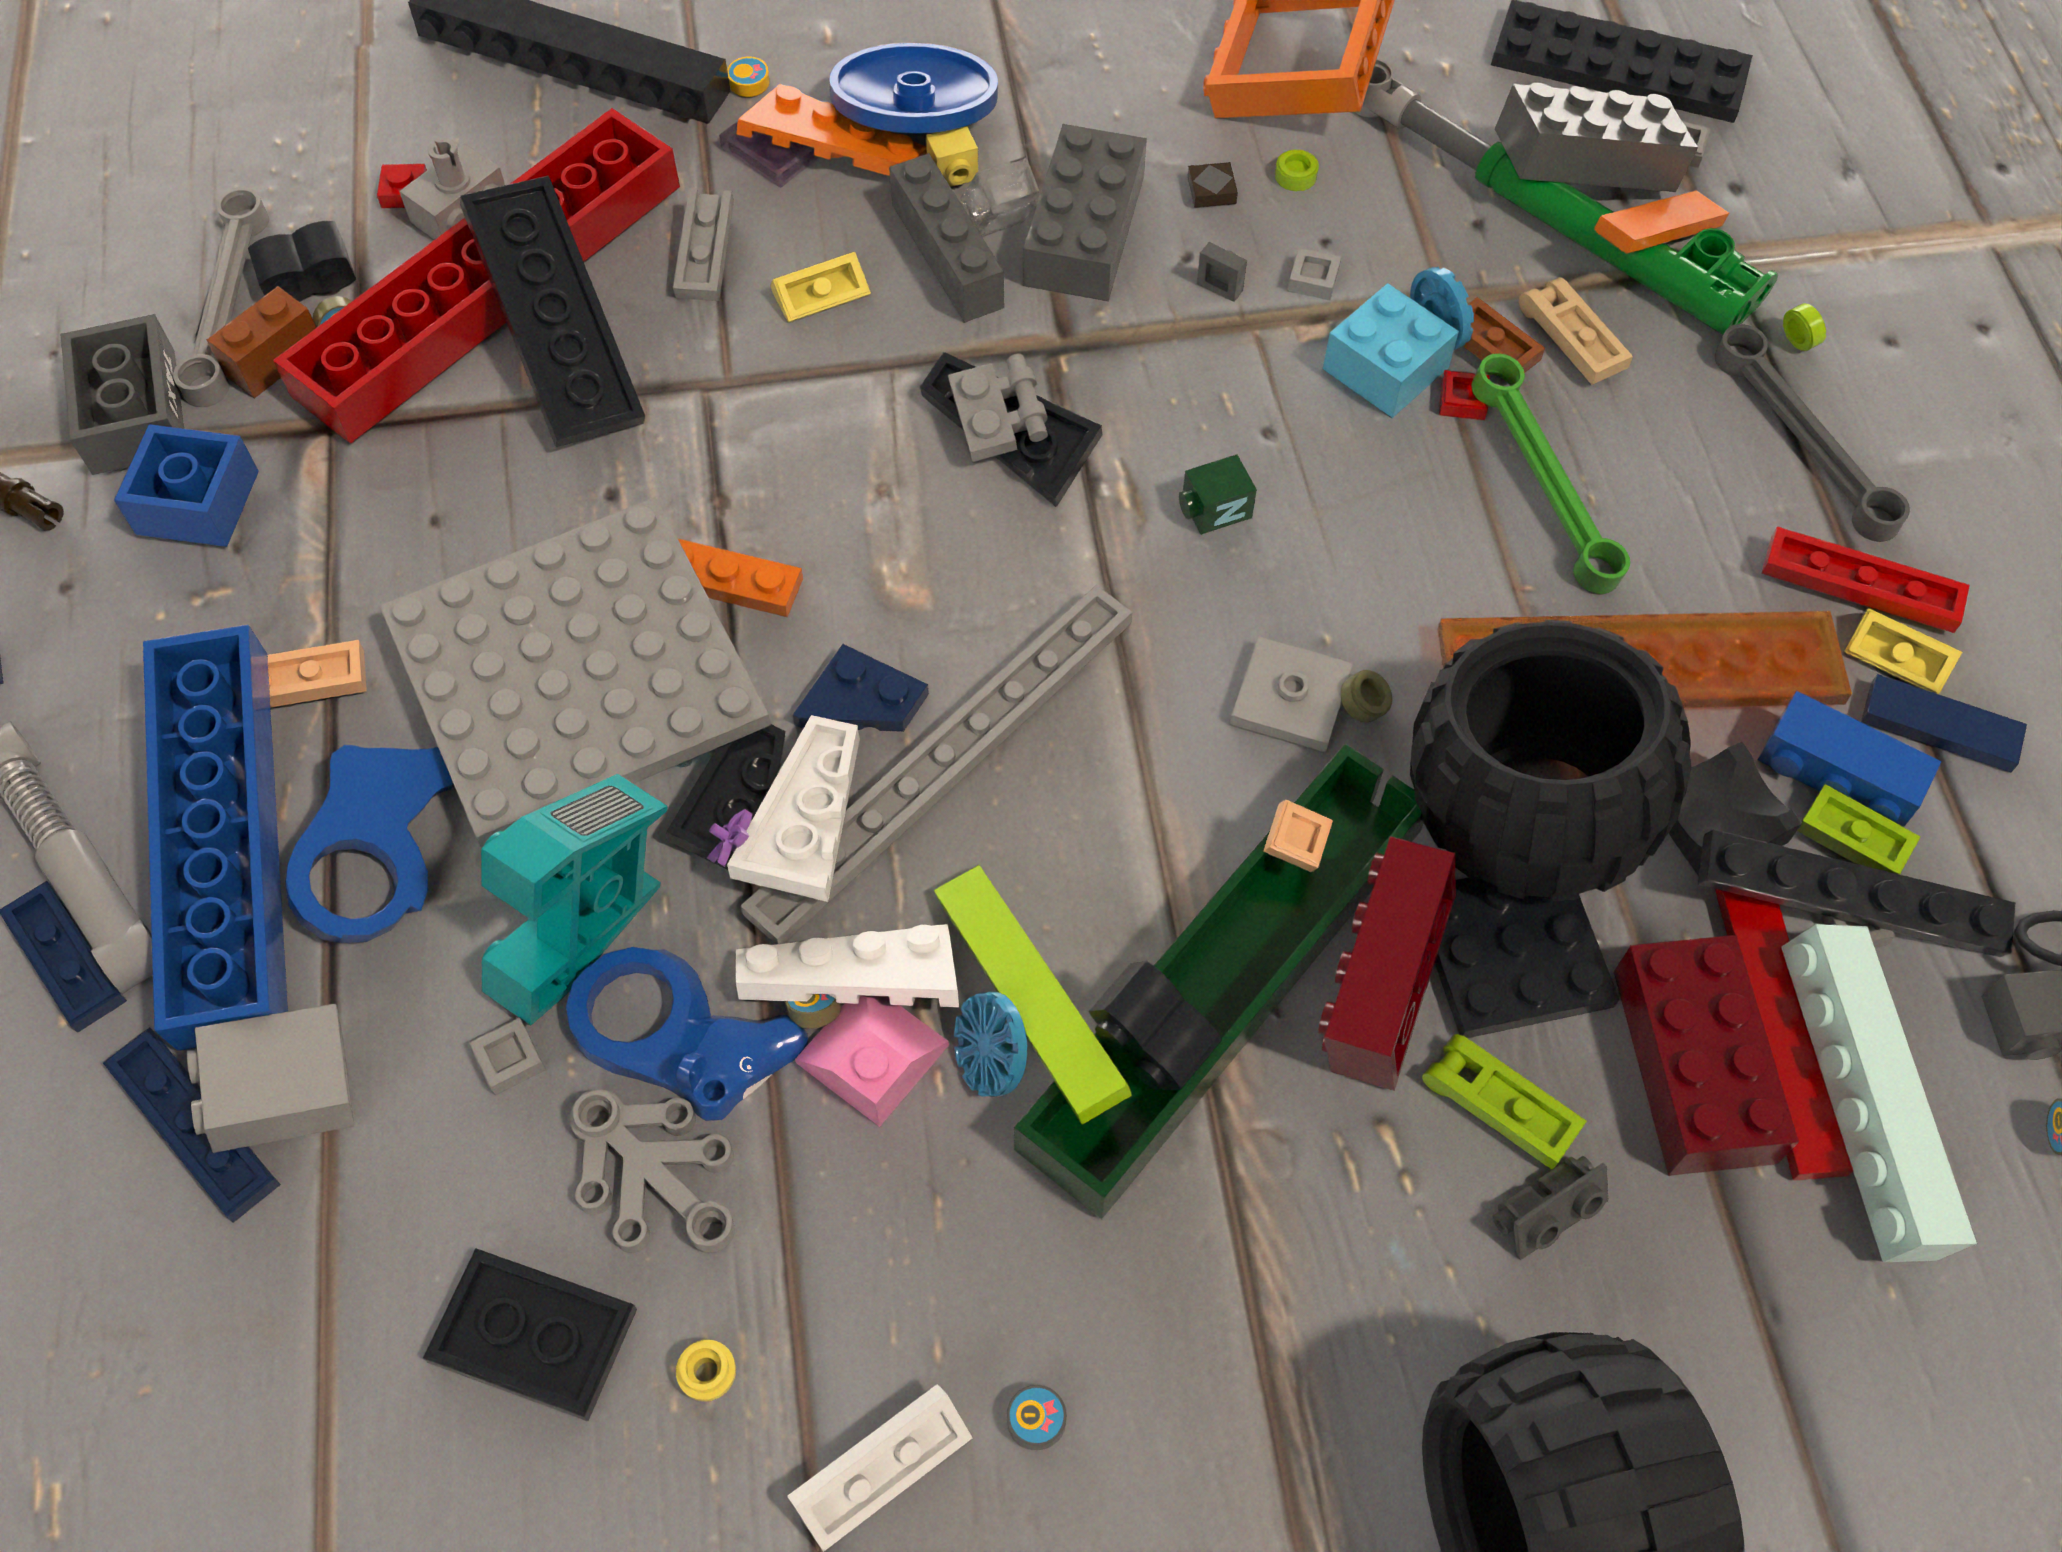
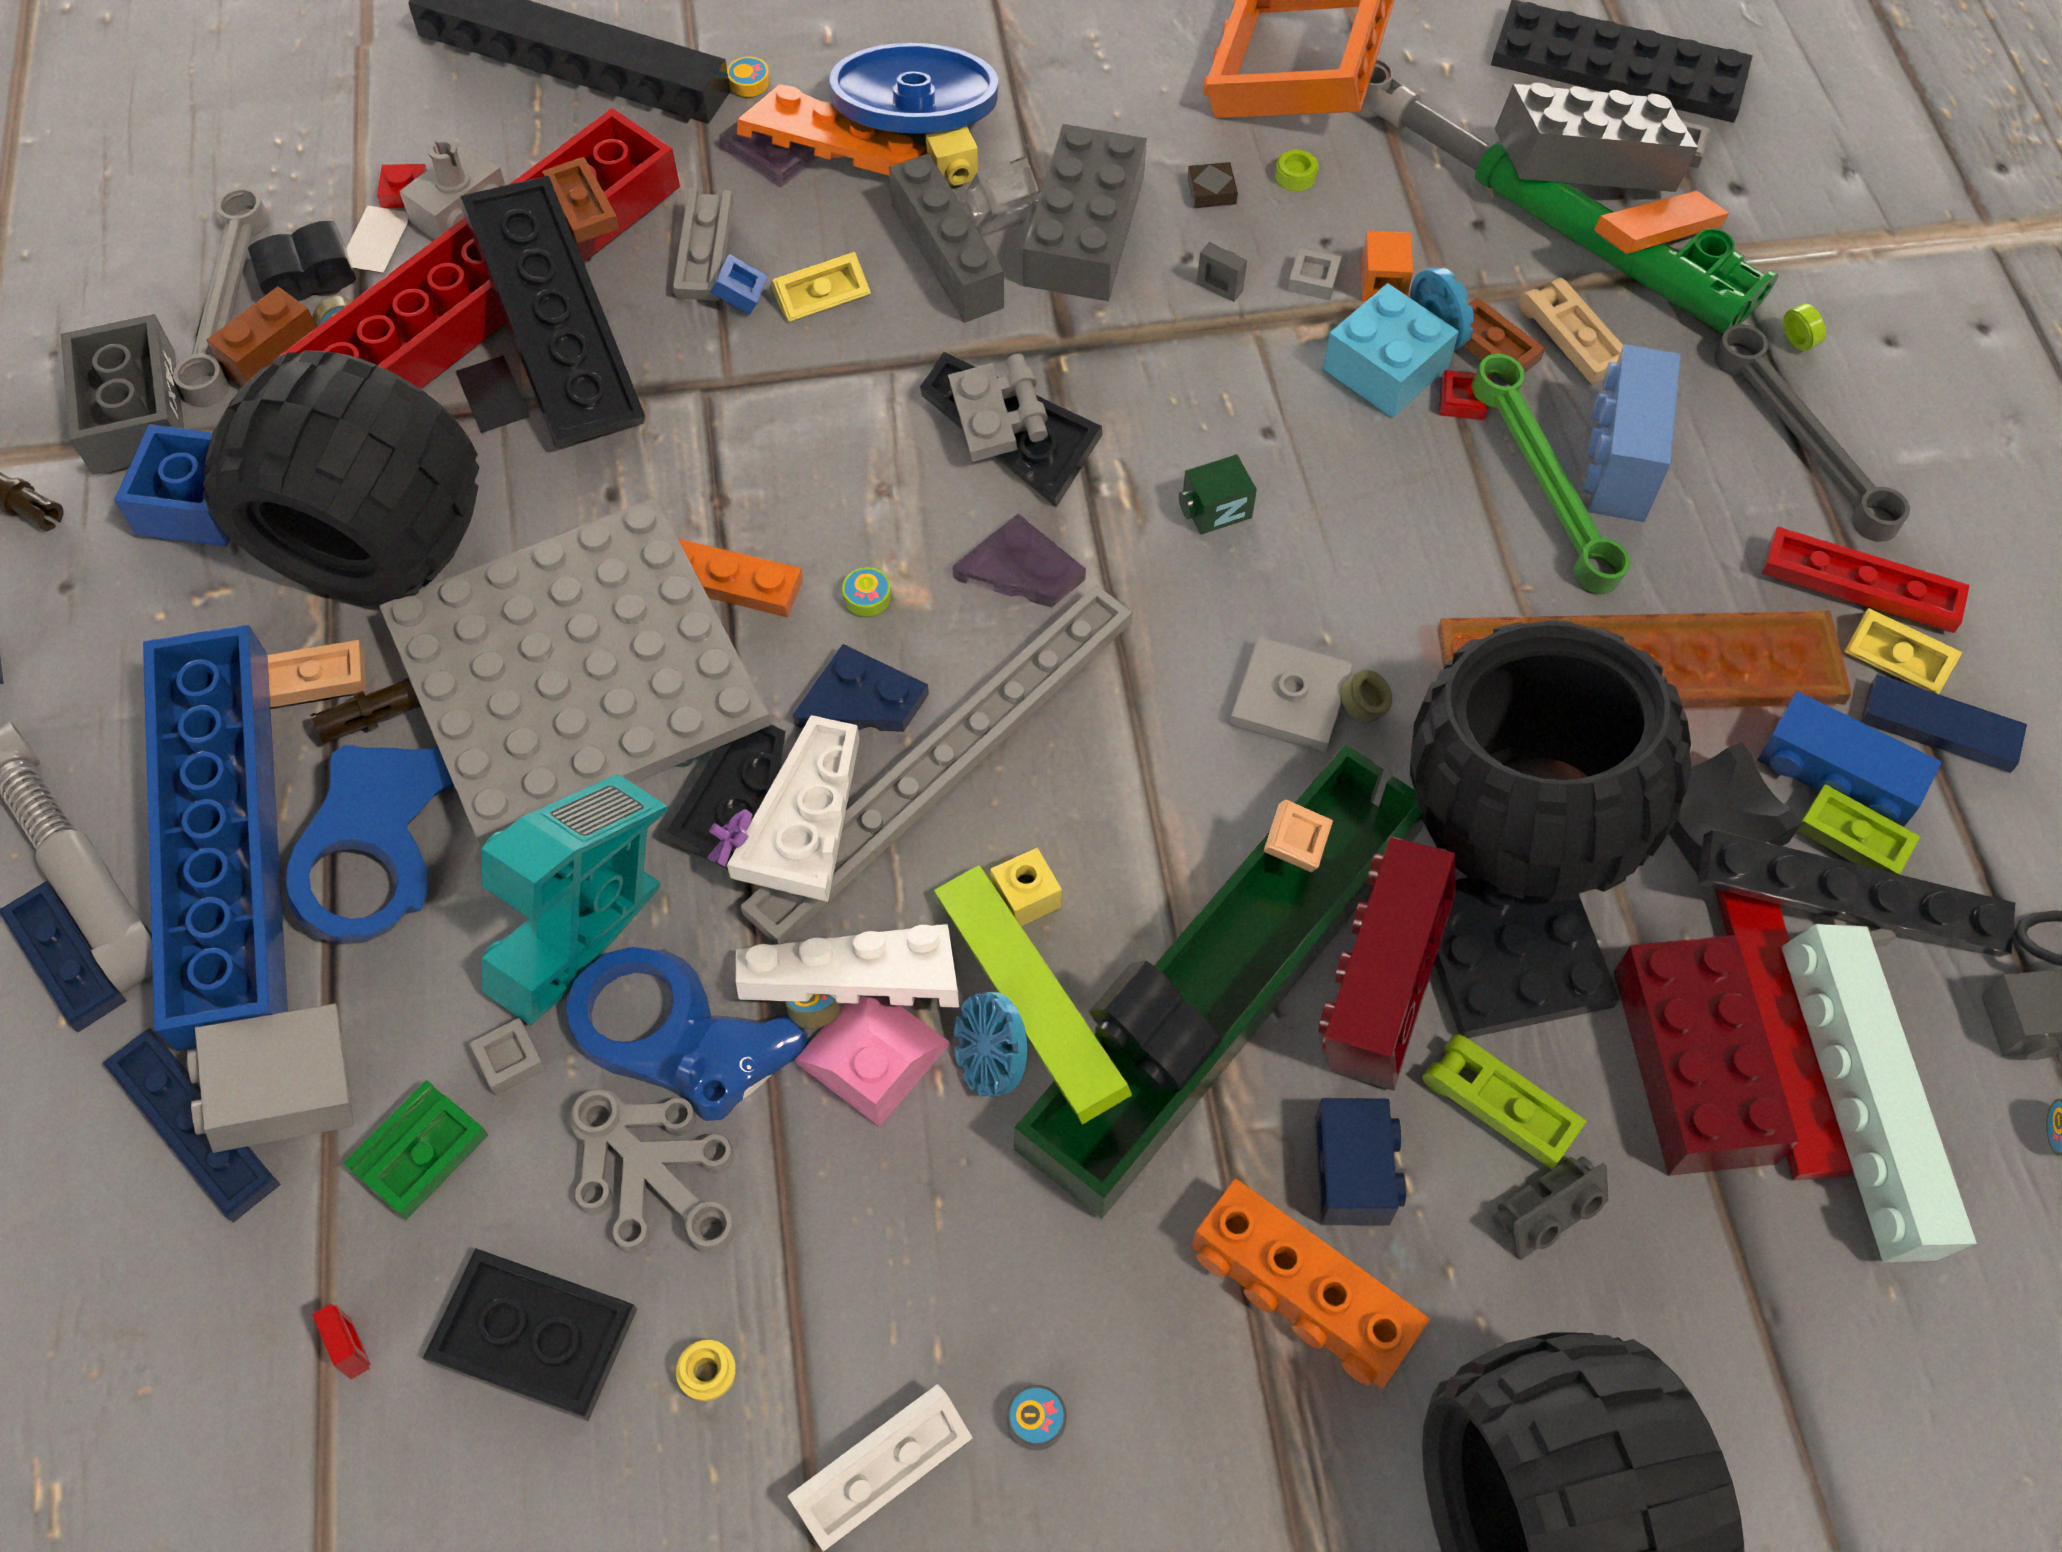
(341, 477): none -> black tyre
(341, 1341): none -> red tile
(365, 710): none -> dark brown pin
(376, 238): none -> white sticker
(416, 1149): none -> green plate
(492, 393): none -> black sticker
(582, 200): none -> dark orange plate
(739, 284): none -> blue plate
(866, 592): none -> tile
(1022, 563): none -> clear purple wing
(1027, 900): none -> light yellow plate
(1308, 1284): none -> orange brick
(1357, 1162): none -> dark blue brick
(1386, 260): none -> orange brick
(1632, 433): none -> medium blue brick

